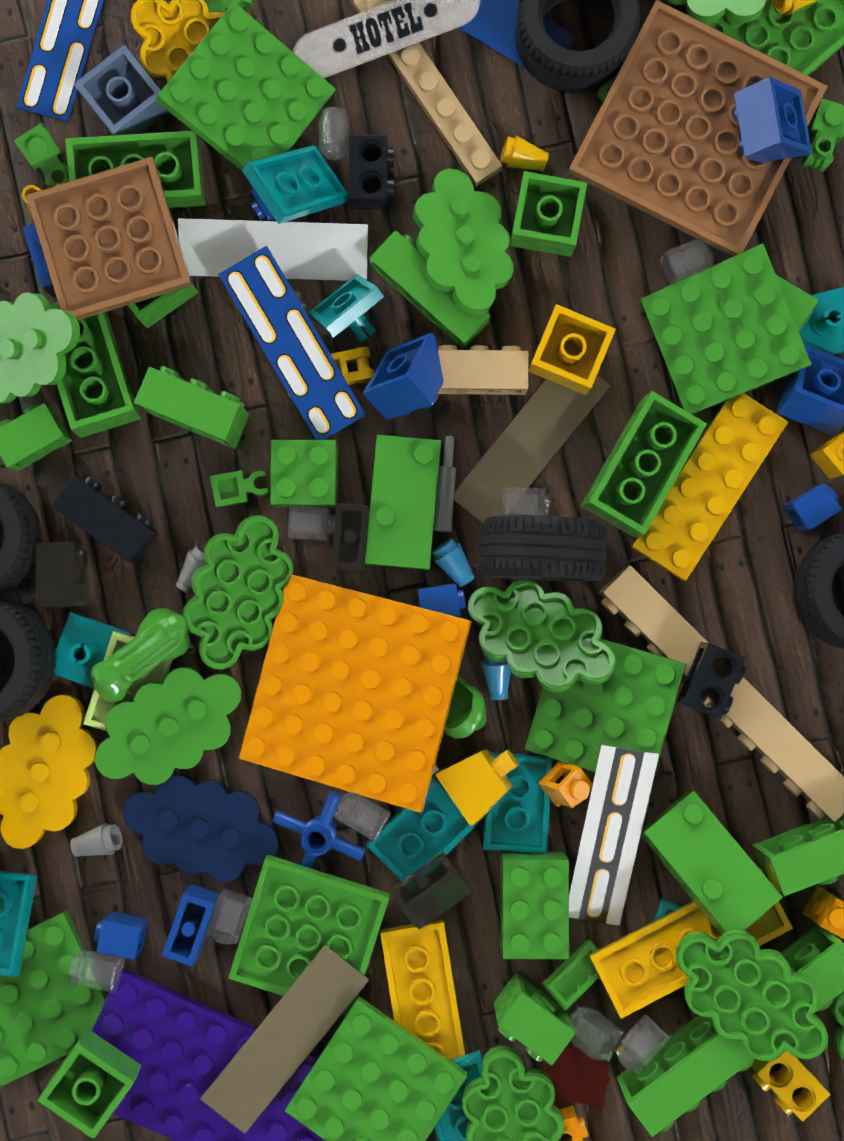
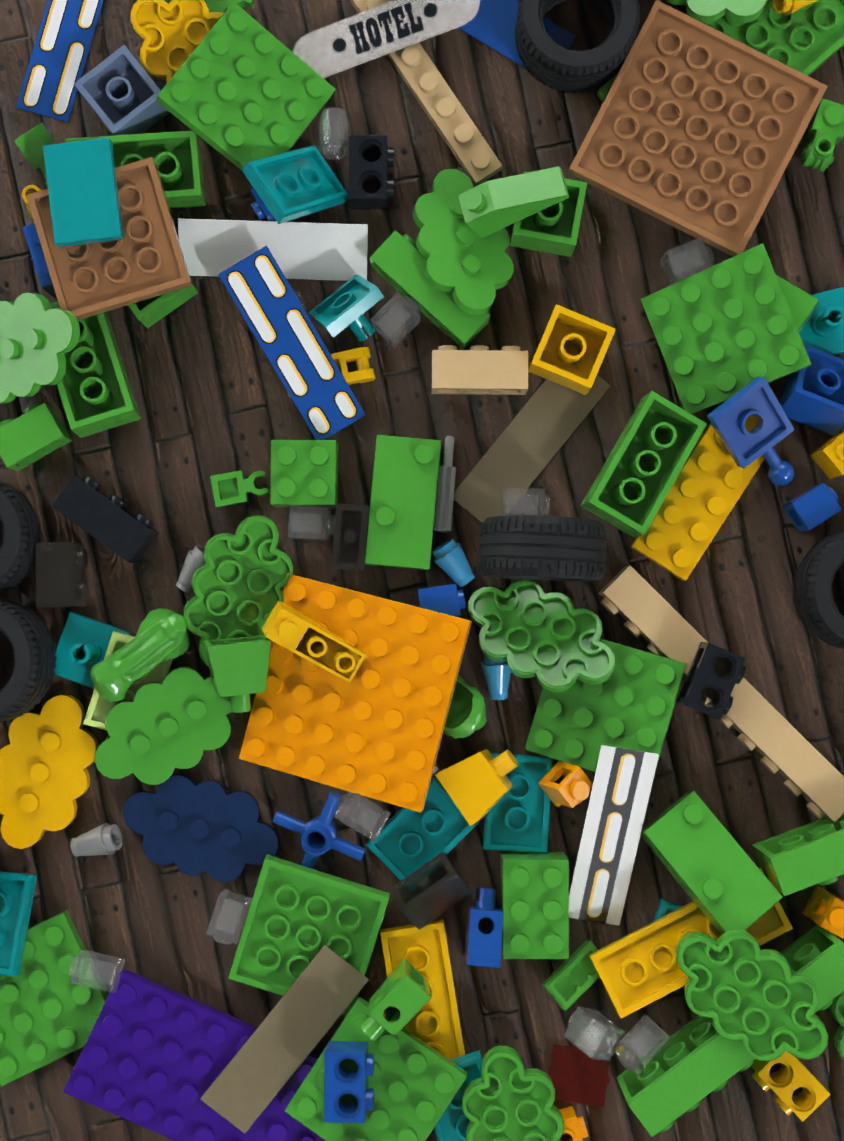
(83, 192): none -> teal tile
(90, 1083): bright green brick -> none
(121, 935): blue brick -> none
(190, 925): blue brick -> none
(192, 406): bright green brick -> none
(238, 668): none -> bright green torso
(312, 642): none -> yellow slope
(343, 1081): none -> blue brick
(396, 319): none -> clear brick
(405, 991): none -> bright green torso
(406, 378): blue slope -> none
(484, 945): none -> blue torso
(511, 199): none -> bright green slope
(523, 155): yellow cone -> none
(533, 1019): bright green brick -> none
(770, 429): none -> blue plate
(771, 121): blue slope -> none

